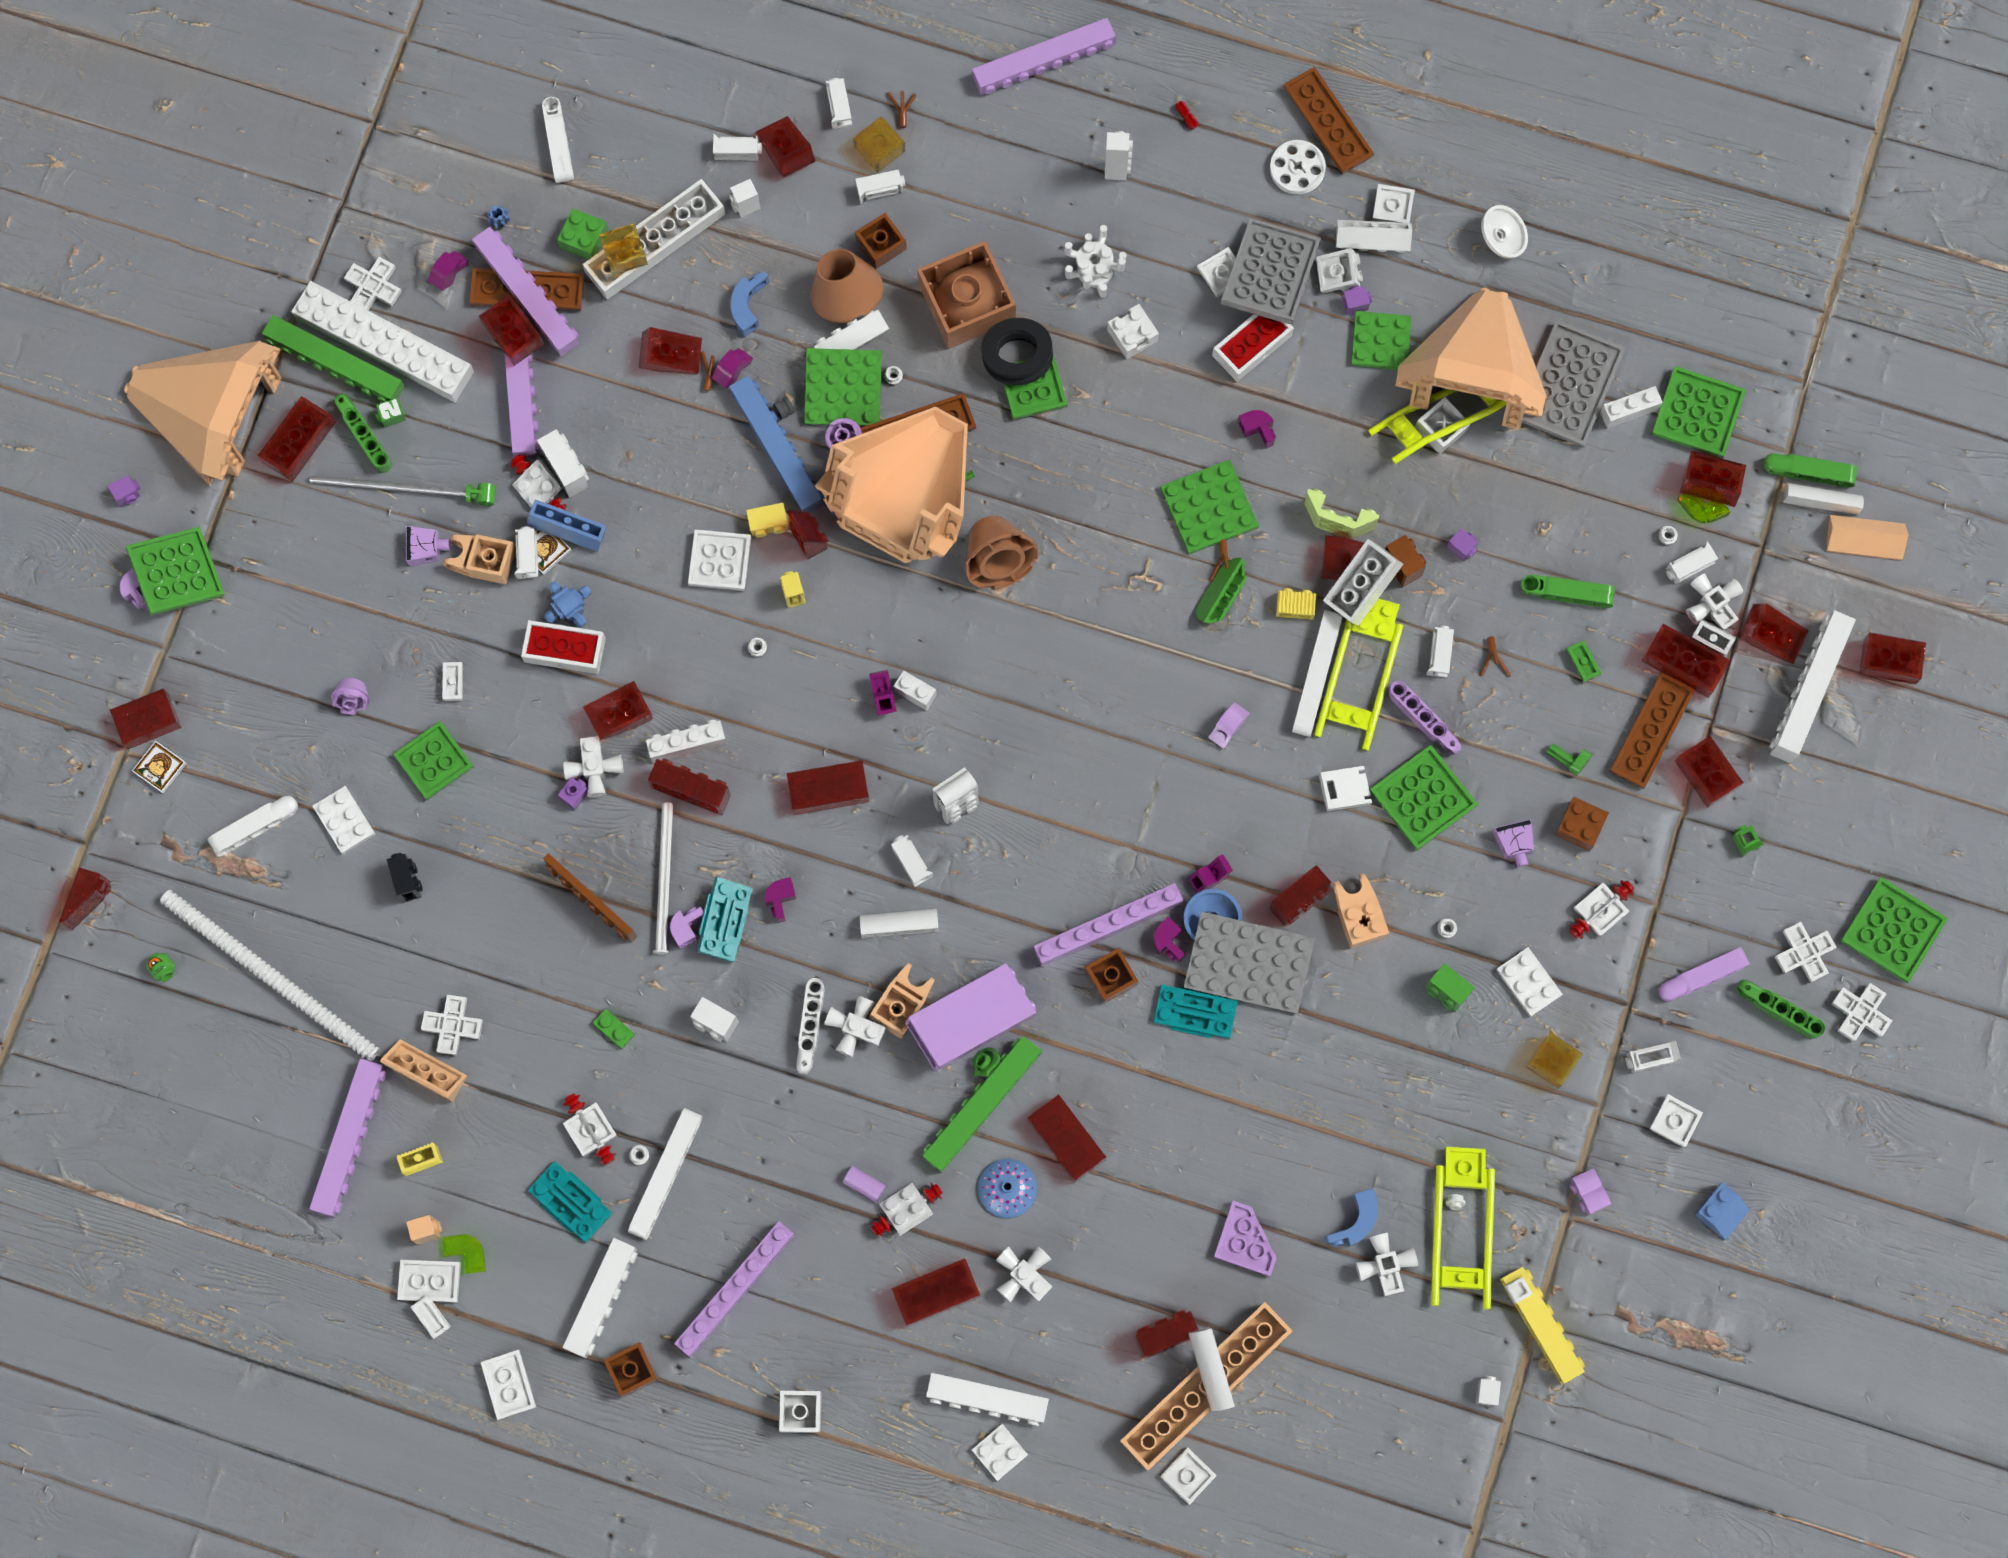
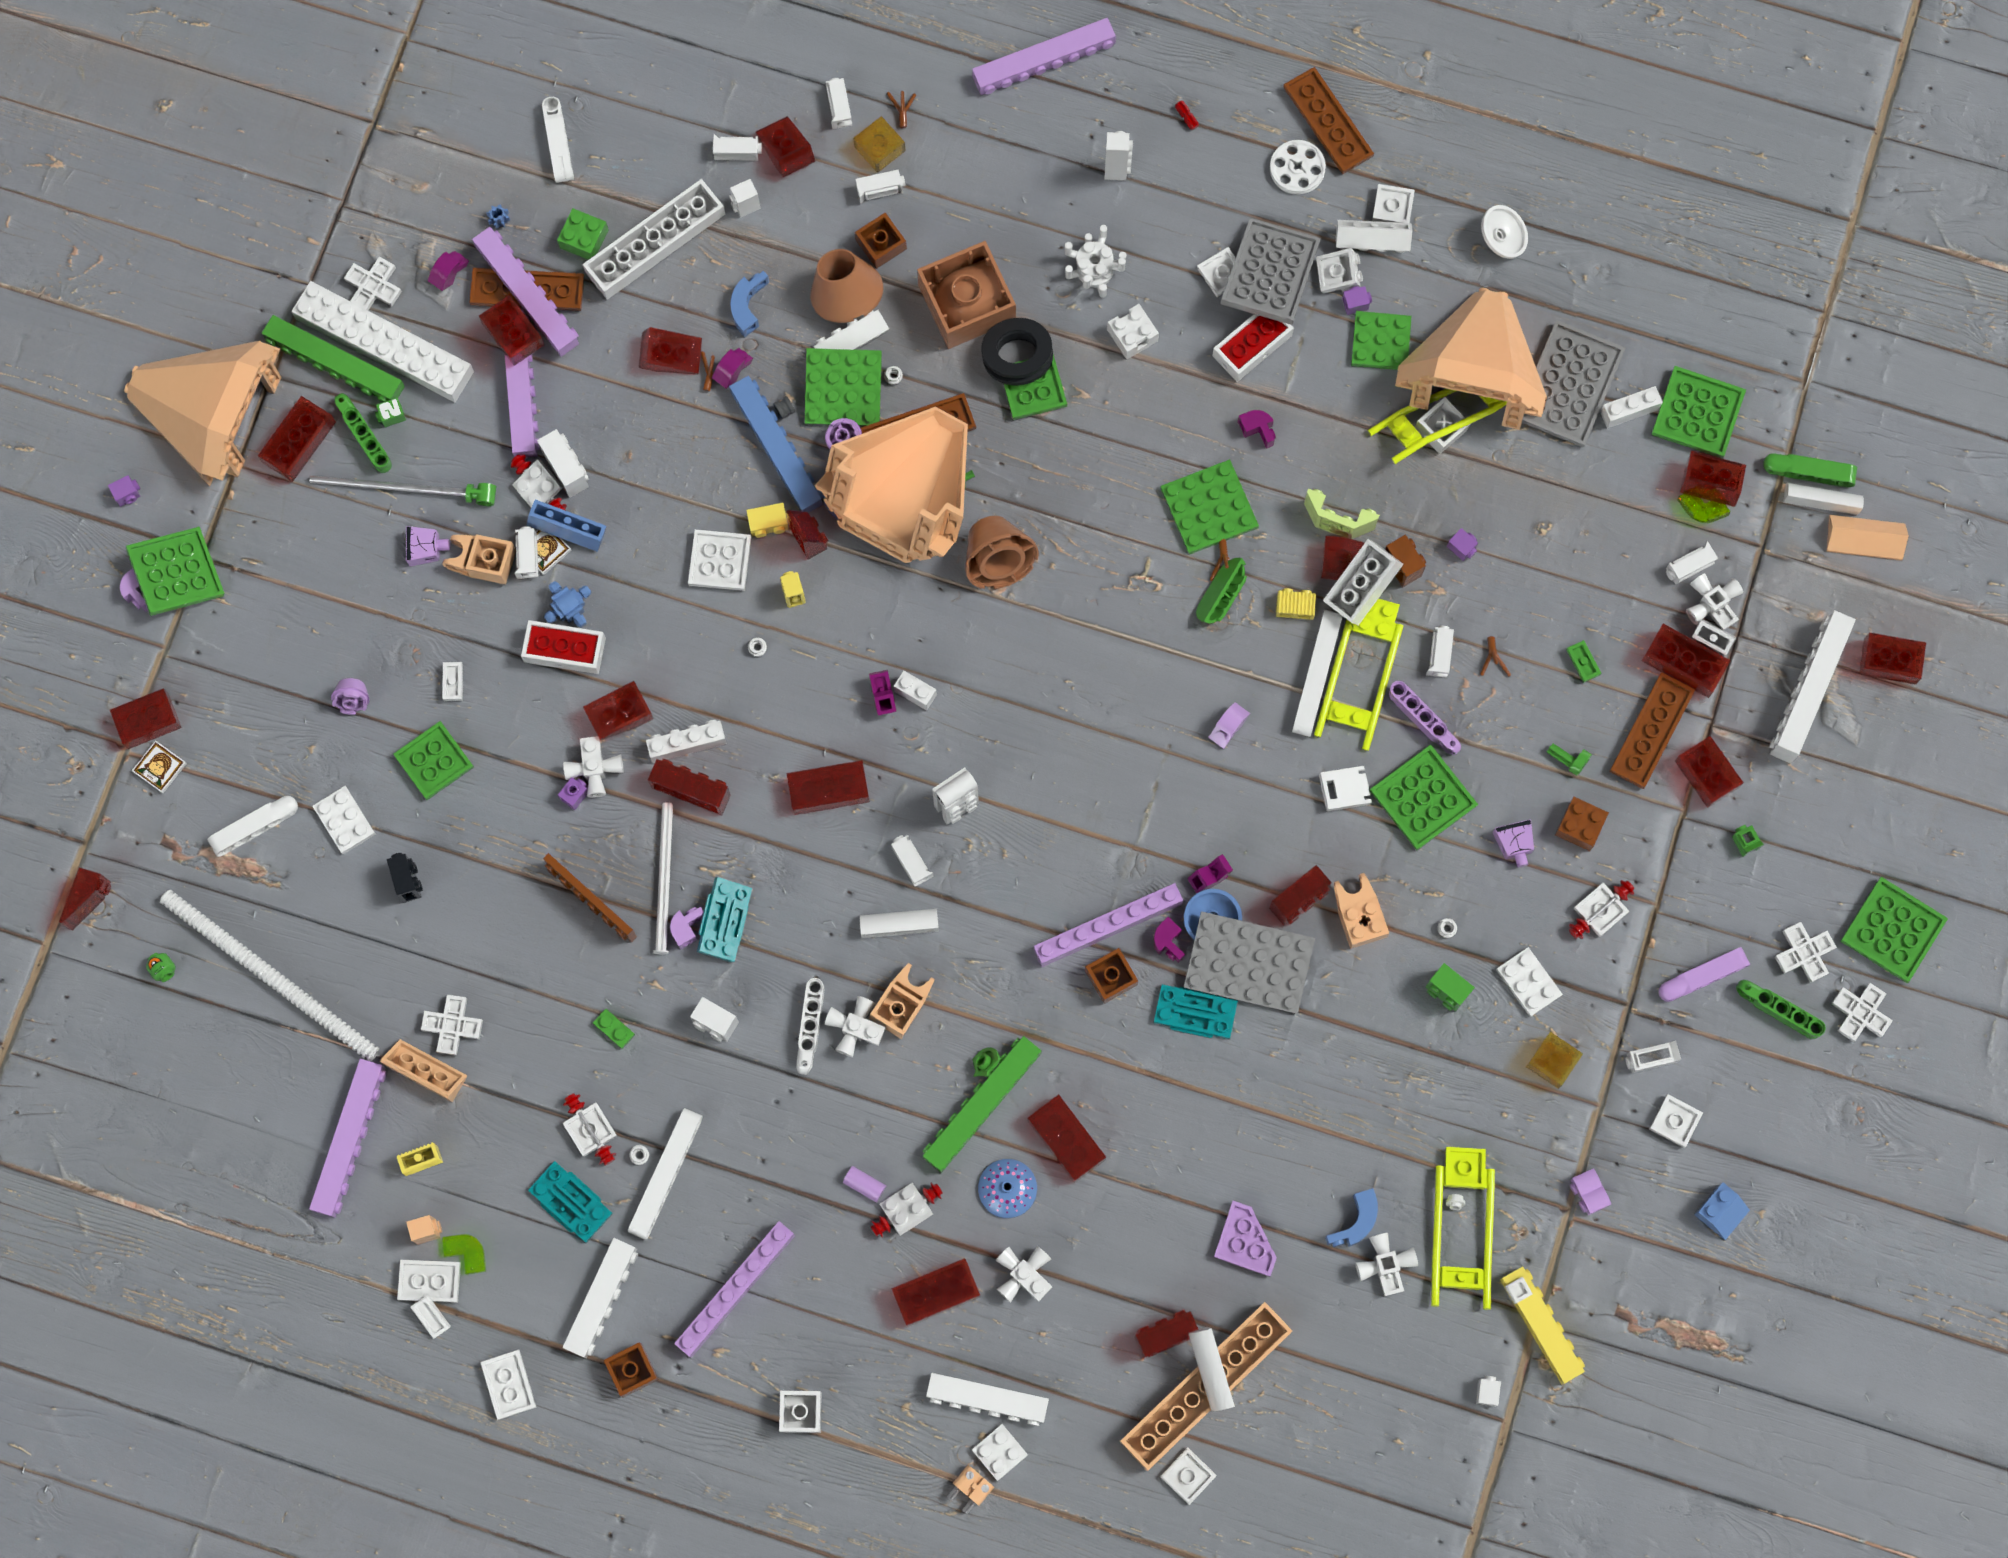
(623, 249): clear yellow brick -> none
(776, 894): magenta brick -> none
(971, 1017): lavender brick -> none
(973, 1486): none -> light nougat piece
(1569, 590): bright green piece -> none
(1670, 530): white plate -> none
(1773, 632): clear red slope -> none

